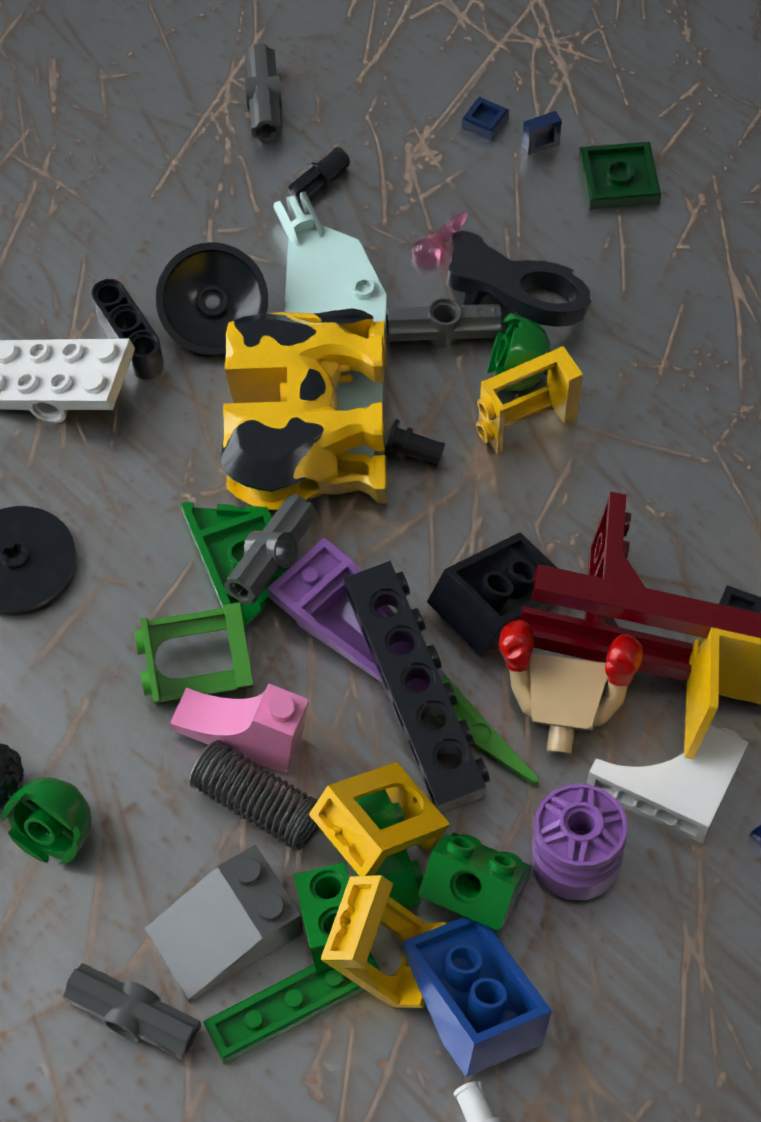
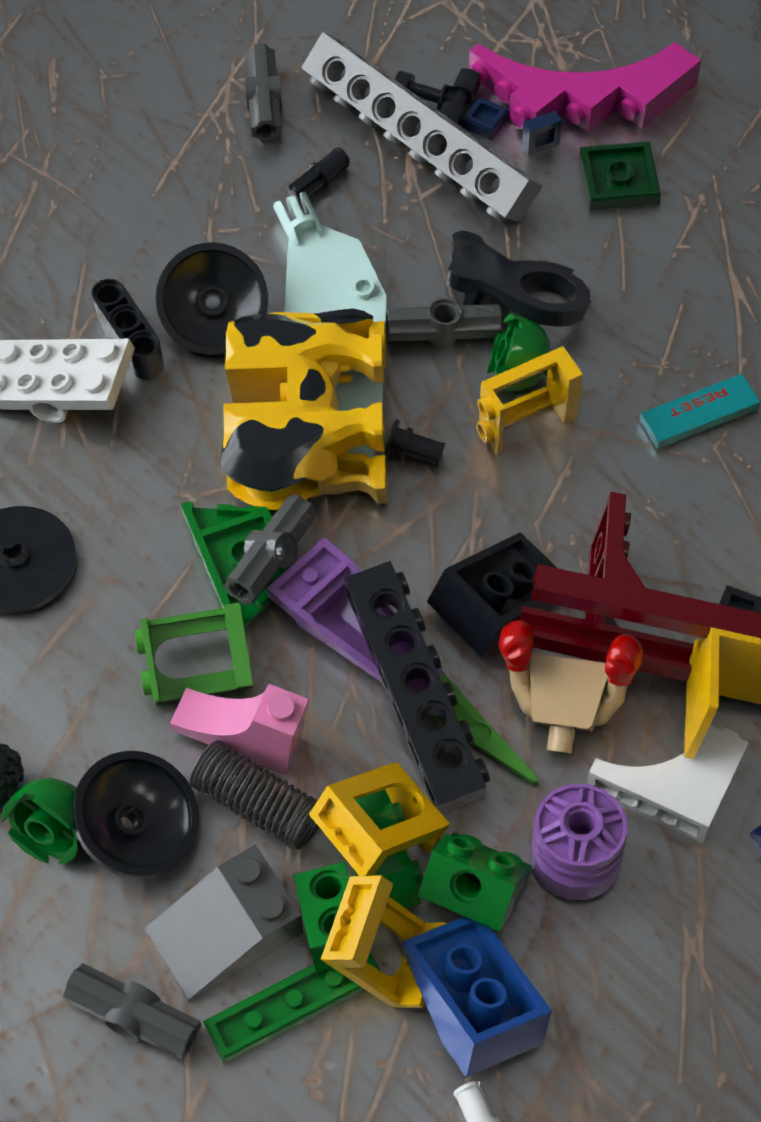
(152, 798): none -> black dish
(427, 250): clear pink bar -> none
(449, 99): none -> black bar
(515, 189): none -> light grey brick
(588, 98): none -> dark pink arch
(699, 411): none -> teal tile

